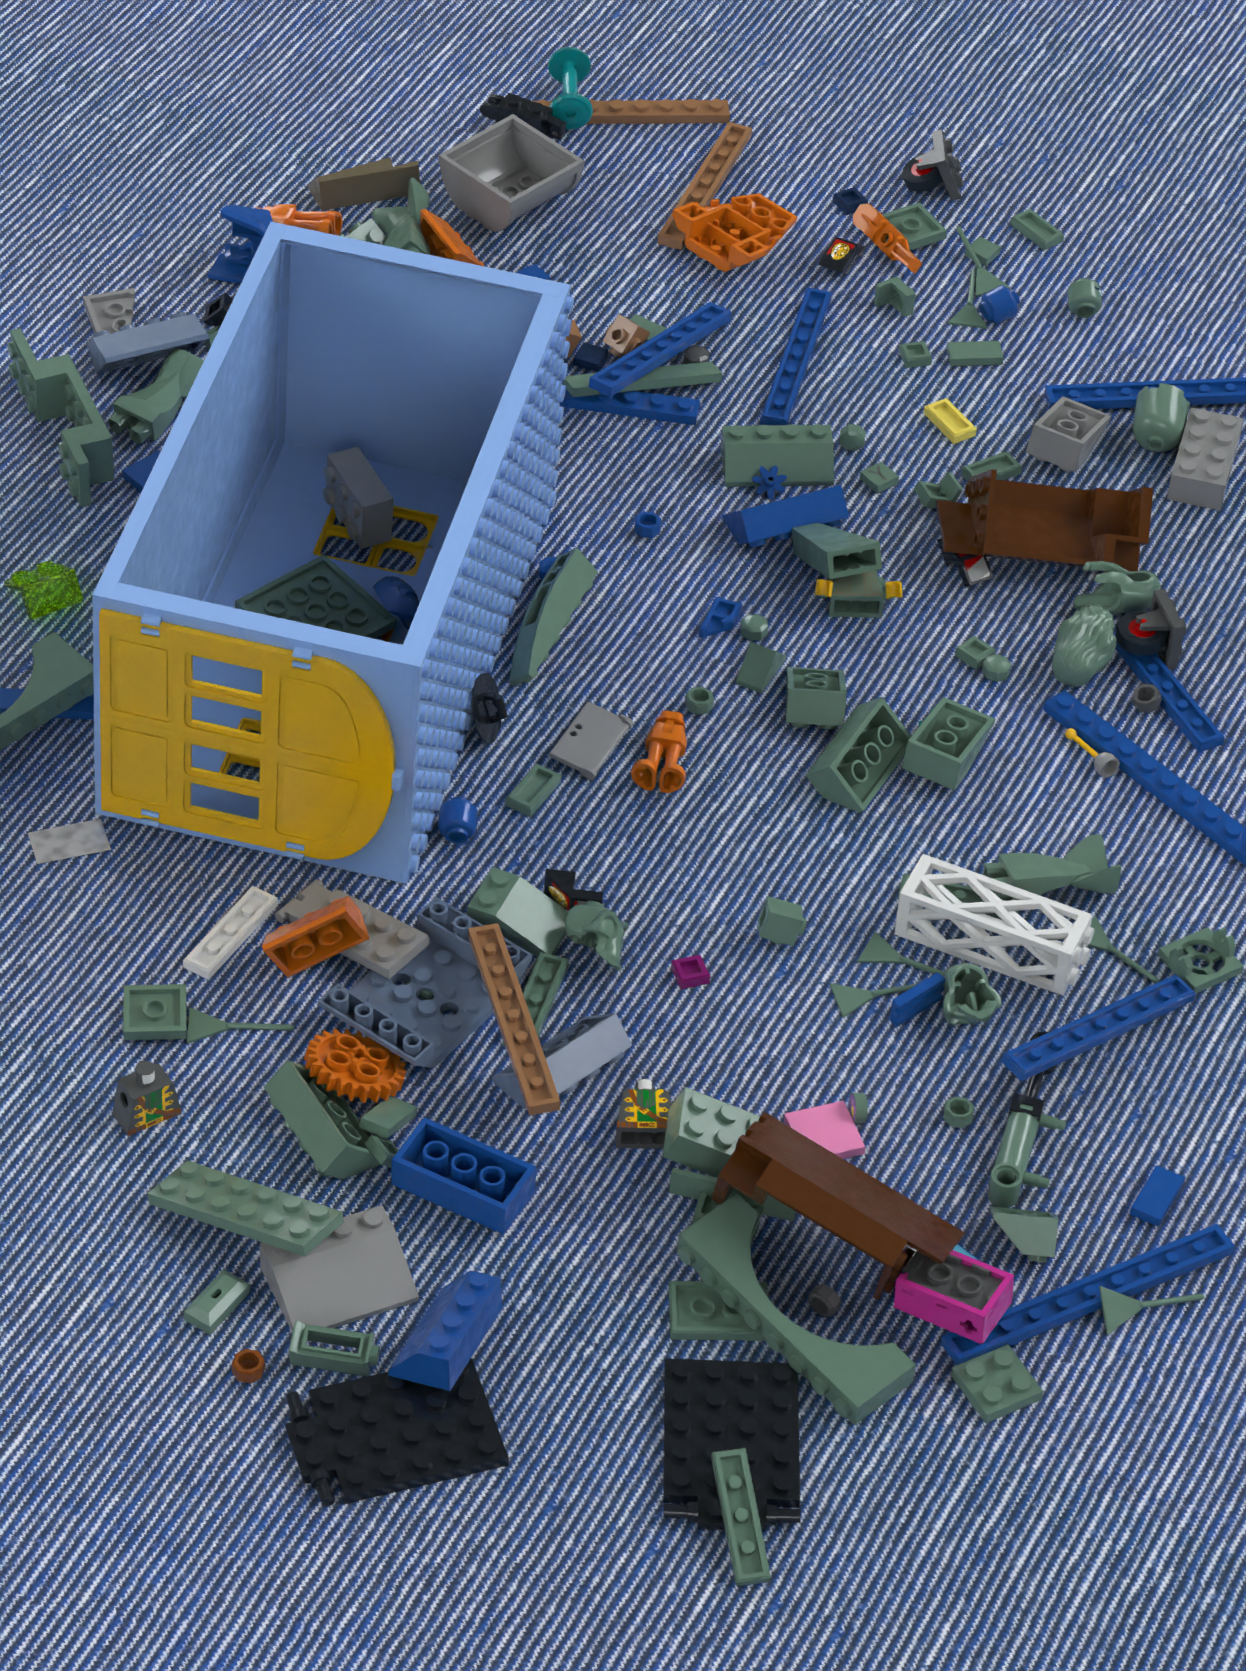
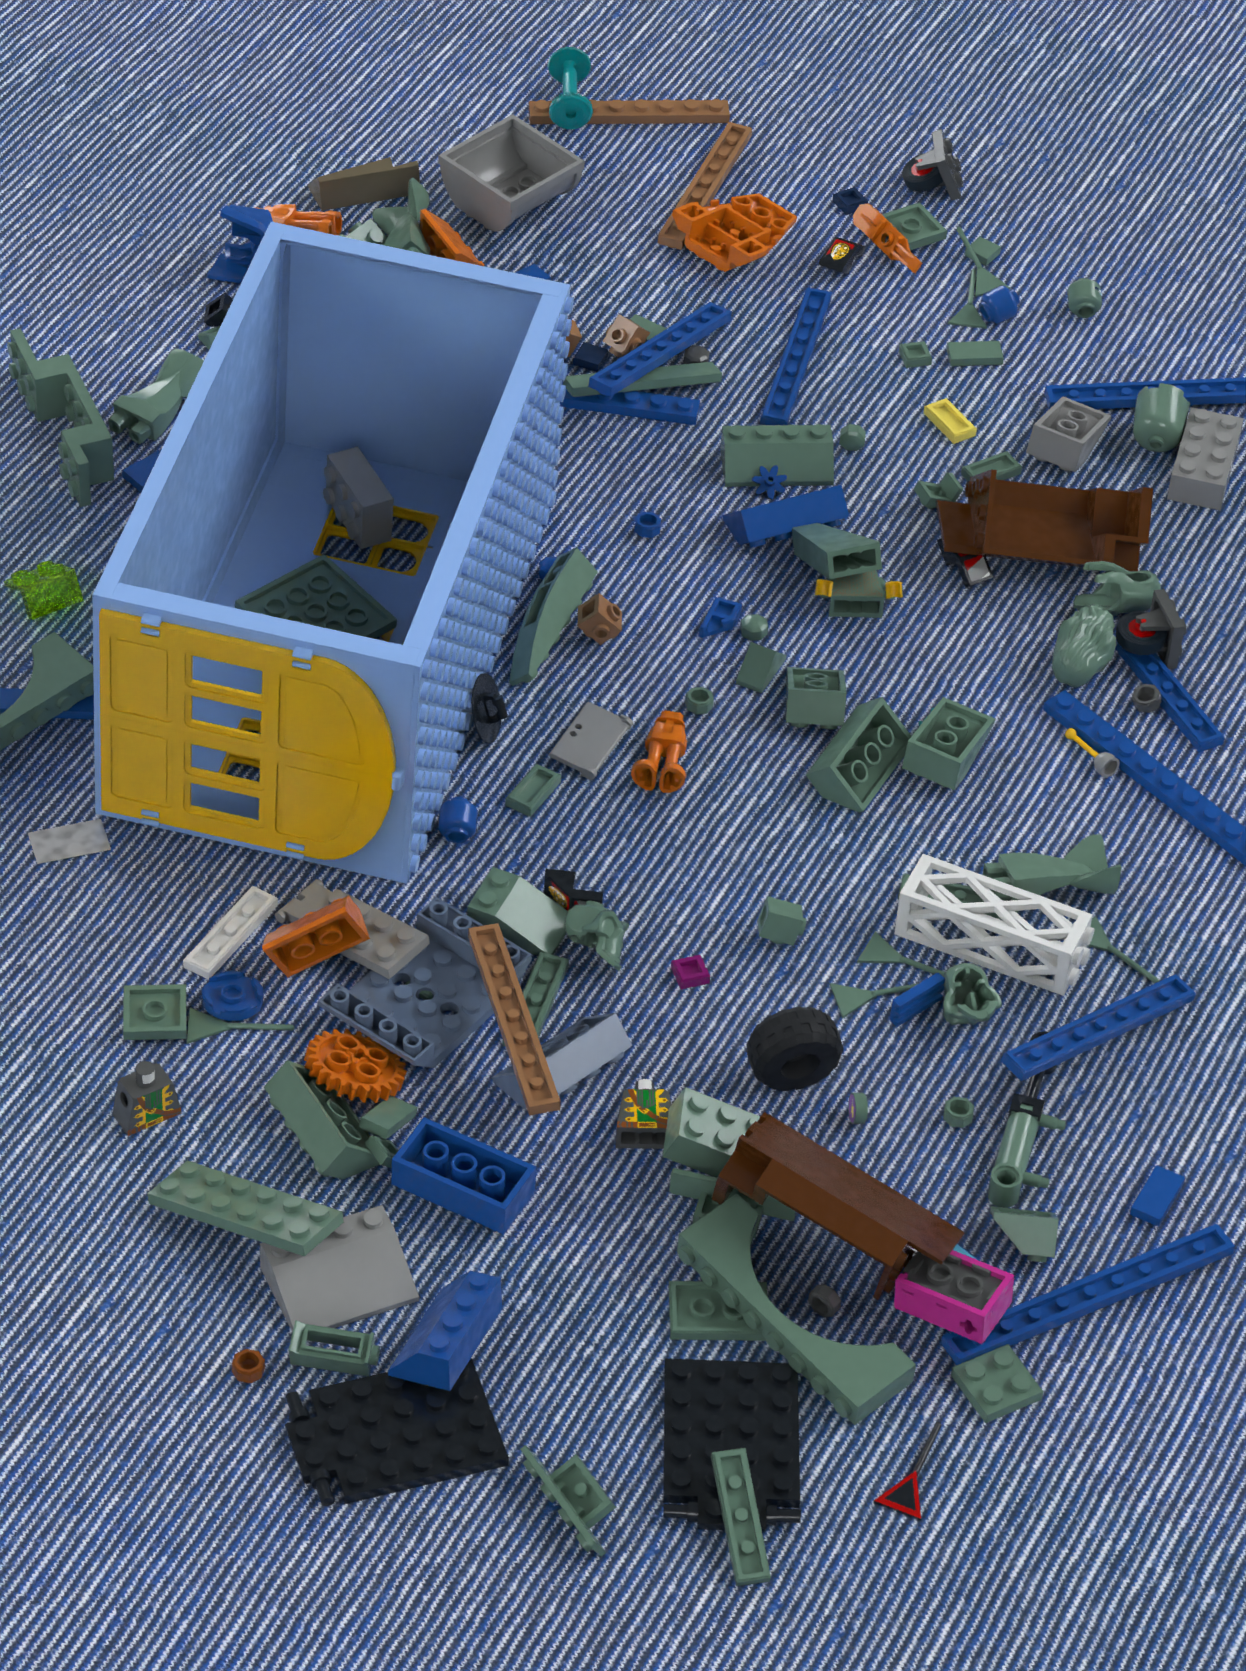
(110, 309): light grey wing -> none
(145, 343): sand blue slope -> none
(209, 1312): sand green piece -> none
(232, 996): none -> blue tile
(398, 598): blue piece -> none
(531, 112): black hinge -> none
(578, 1494): none -> sand green bracket
(599, 619): none -> medium nougat brick
(794, 1048): none -> black tyre
(829, 1127): bright pink tile -> none
(879, 477): sand green tile -> none
(897, 294): sand green bracket -> none
(905, 1494): none -> black piece
(974, 652): sand green tile -> none
(996, 667): sand green tile -> none
(1037, 229): sand green tile -> none
(1119, 1307): sand green piece -> none
(1183, 967): sand green piece -> none

